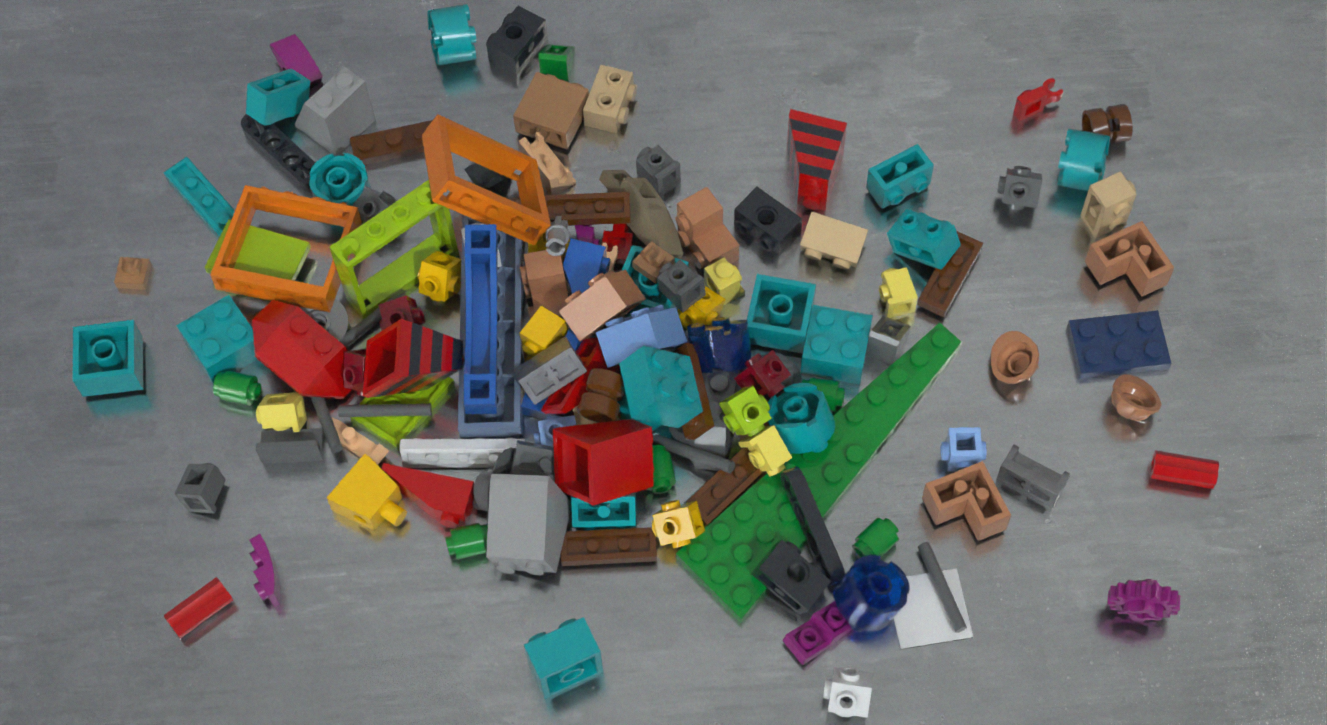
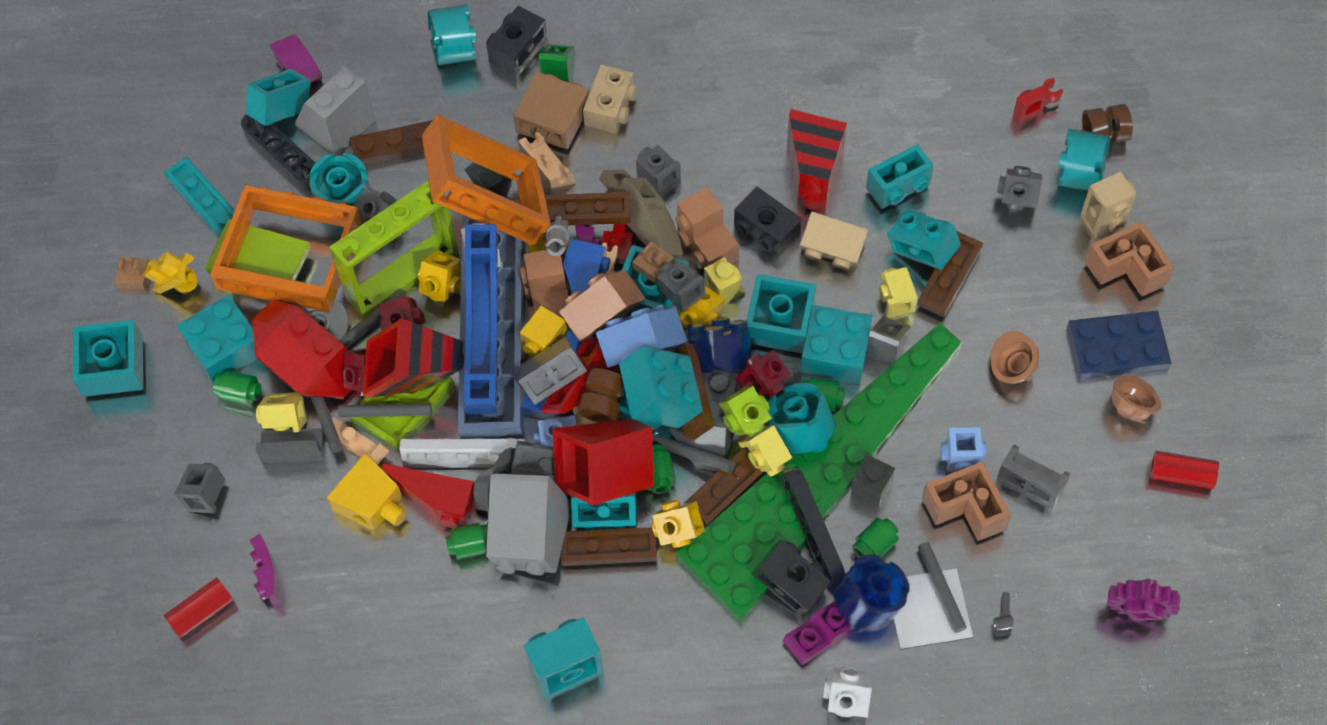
(171, 272): none -> yellow hips
(873, 481): none -> pearl dark grey brick
(1004, 624): none -> dark grey hand

